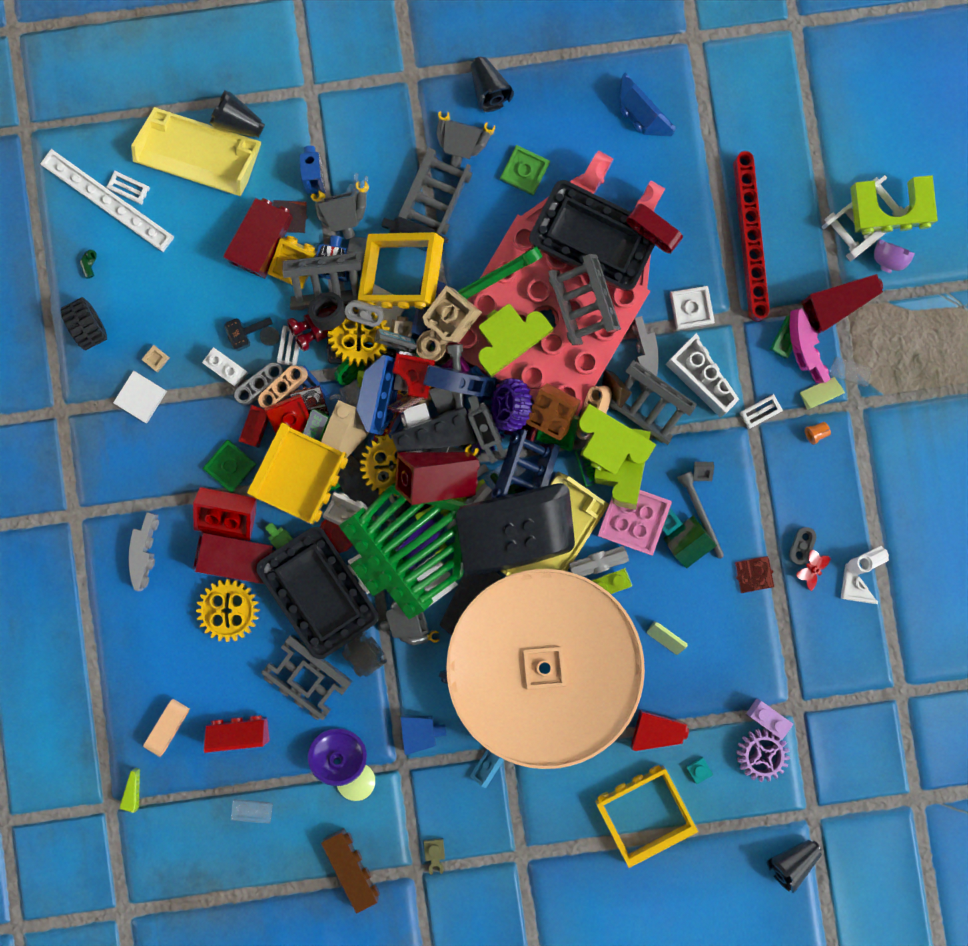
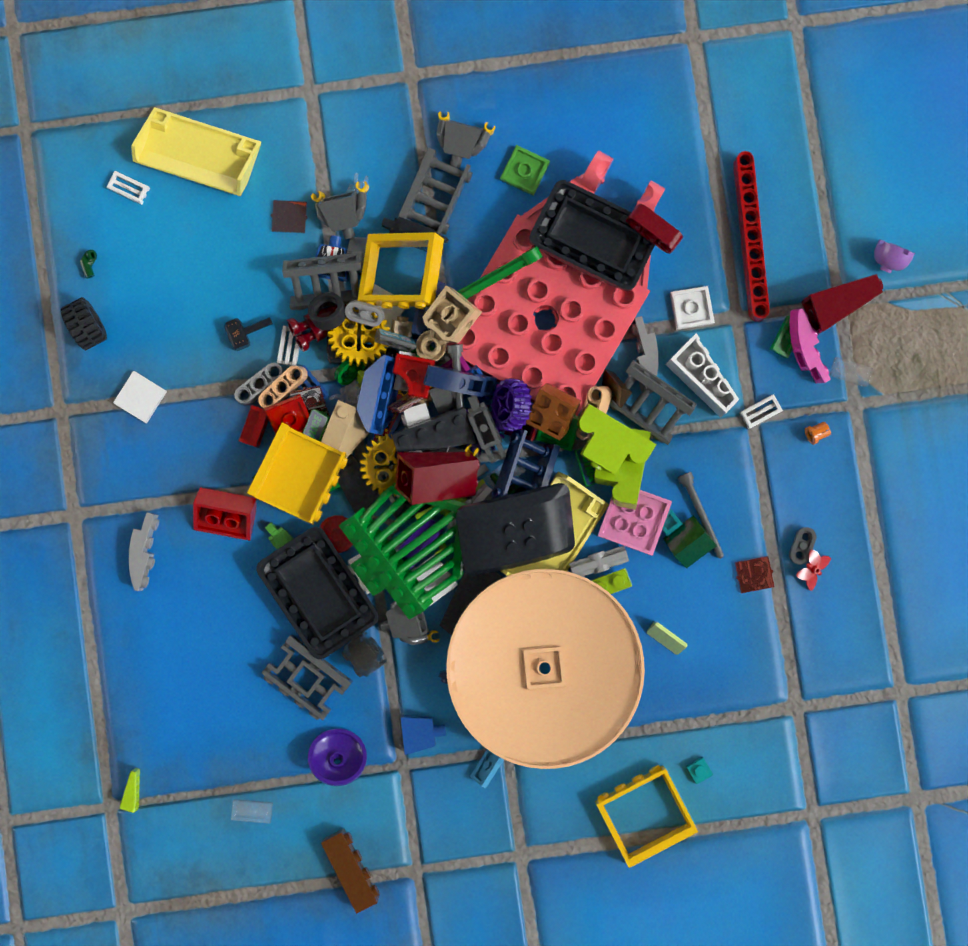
(107, 200): white tile -> none
(155, 358): tan plate -> none
(166, 727): light nougat beam -> none
(210, 610): yellow gear -> none
(225, 367): white brick -> none
(229, 466): green tile -> none
(229, 557): dark red slope -> none
(236, 117): black cone -> none
(236, 734): red slope -> none
(258, 237): dark red slope -> none
(269, 336): clear smoke tile -> none
(290, 250): yellow plate -> none
(312, 171): blue torso -> none
(342, 508): white bracket -> none
(359, 788): yellowish green dish -> none
(434, 852): olive plate -> none
(489, 85): black cone -> none
(510, 337): lime brick -> none
(602, 303): dark grey fence -> none
(642, 110): blue wedge -> none
(657, 731): red slope -> none
(703, 471): dark grey plate -> none
(756, 758): lavender gear -> none
(769, 719): lavender brick -> none
(795, 864): black cone -> none
(821, 393): yellowish green slope -> none
(855, 589): white tile -> none
(856, 248): white fence -> none
(868, 561): white piece -> none
(870, 218): lime arch -> none

